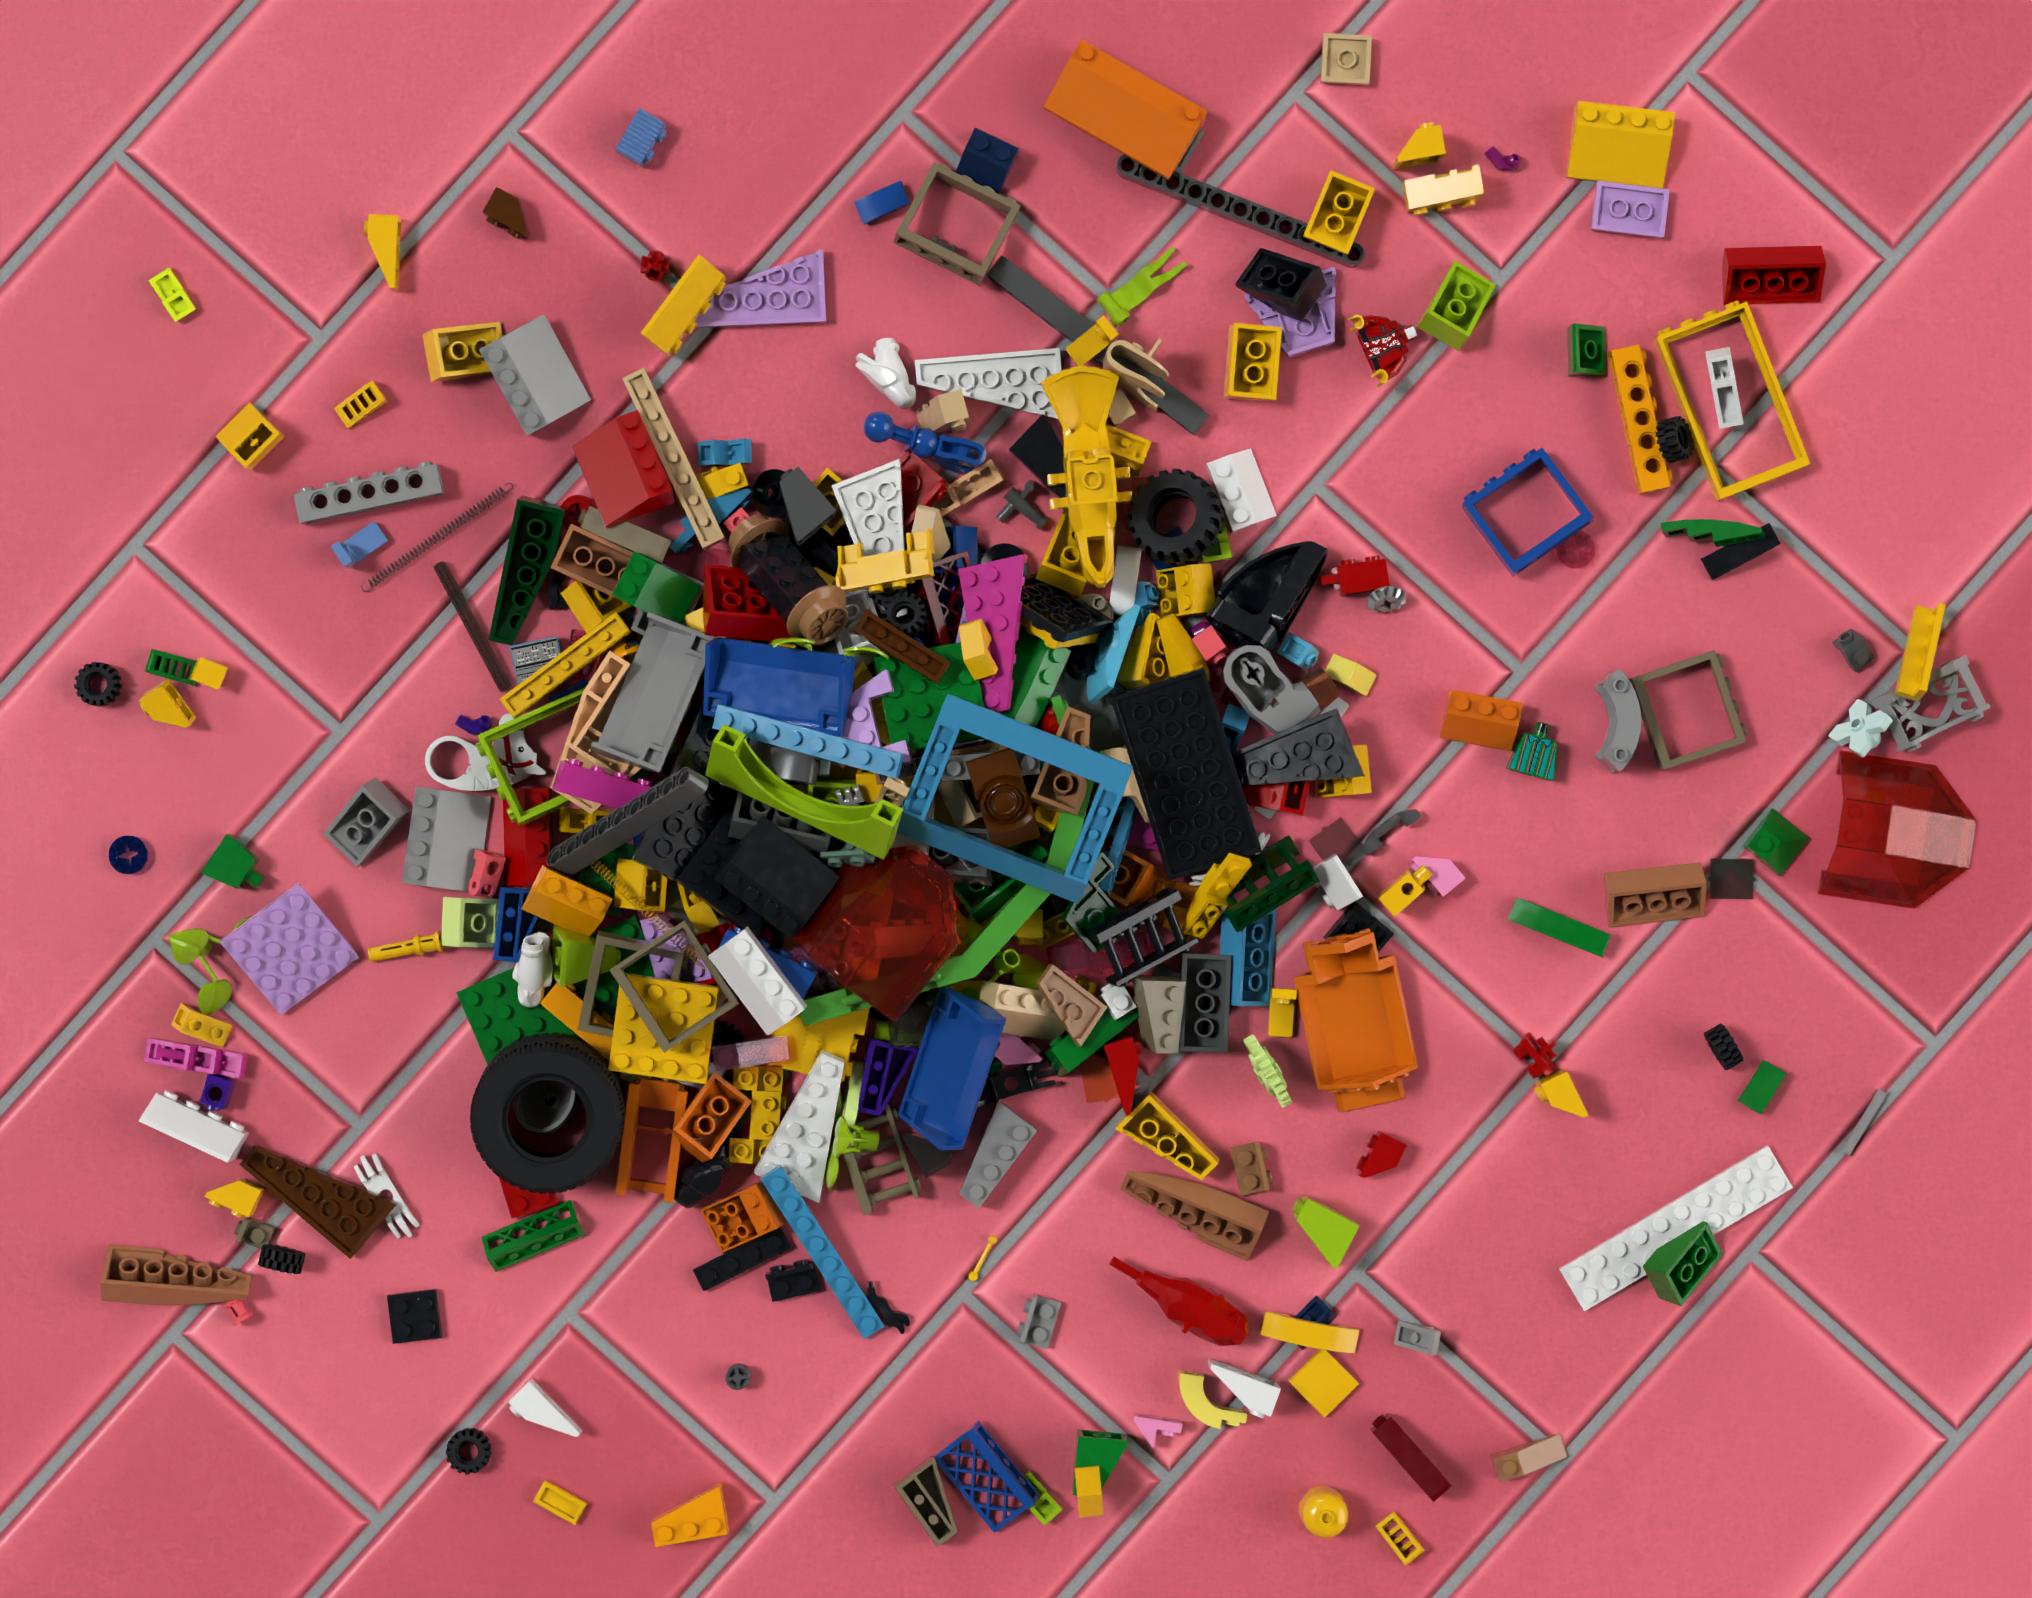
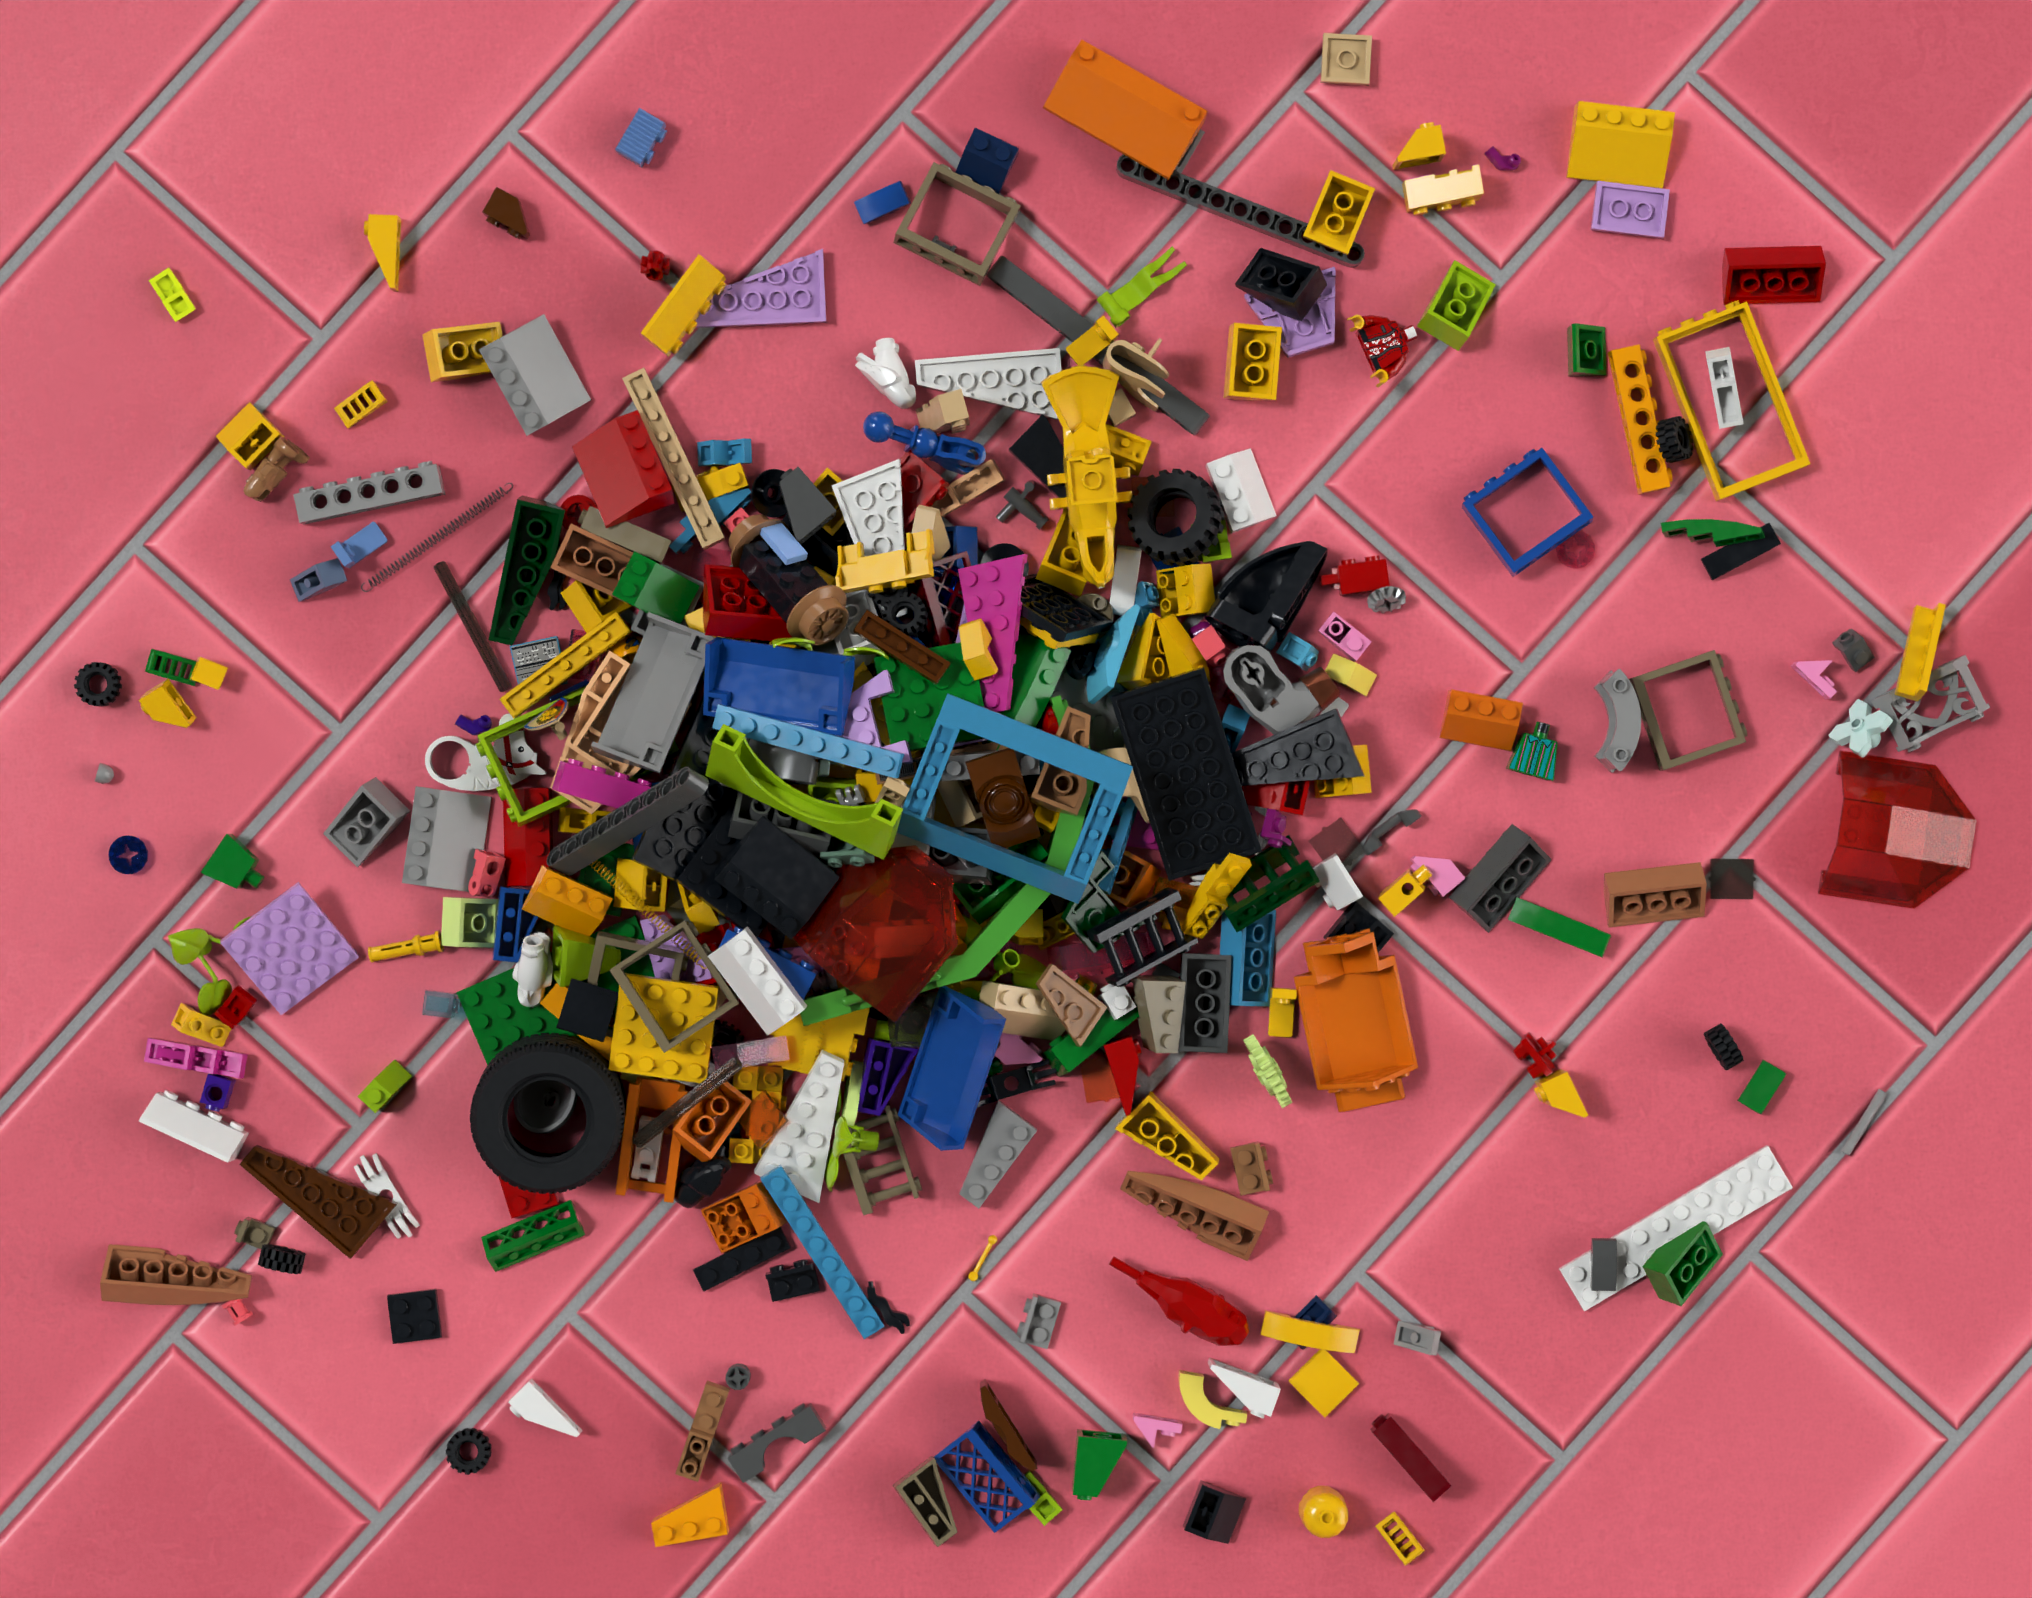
(104, 774): none -> light grey hinge
(235, 1007): none -> red bracket
(239, 1196): yellow slope -> none
(272, 470): none -> medium nougat piece
(318, 579): none -> sand blue slope
(384, 1086): none -> lime slope
(440, 1004): none -> clear light blue brick
(551, 717): none -> shield
(560, 1502): yellow tile -> none
(587, 1010): none -> black slope
(648, 1154): none -> white plate
(687, 1102): none -> clear smoke axle
(702, 1431): none -> medium nougat slope
(762, 1119): none -> clear orange piece
(783, 544): none -> light blue tile
(803, 1425): none -> dark grey arch
(926, 1154): clear smoke slope -> none
(1005, 1428): none -> reddish brown slope
(1089, 1491): yellow slope -> none
(1213, 1513): none -> black slope
(1273, 827): none -> magenta bracket
(1325, 1227): lime slope -> none
(1344, 637): none -> bright pink slope
(1383, 1155): red slope -> none
(1500, 877): none -> dark grey slope
(1528, 1457): medium nougat slope -> none
(1603, 1264): none -> dark grey slope
(1775, 842): green slope -> none
(1811, 673): none -> bright pink slope

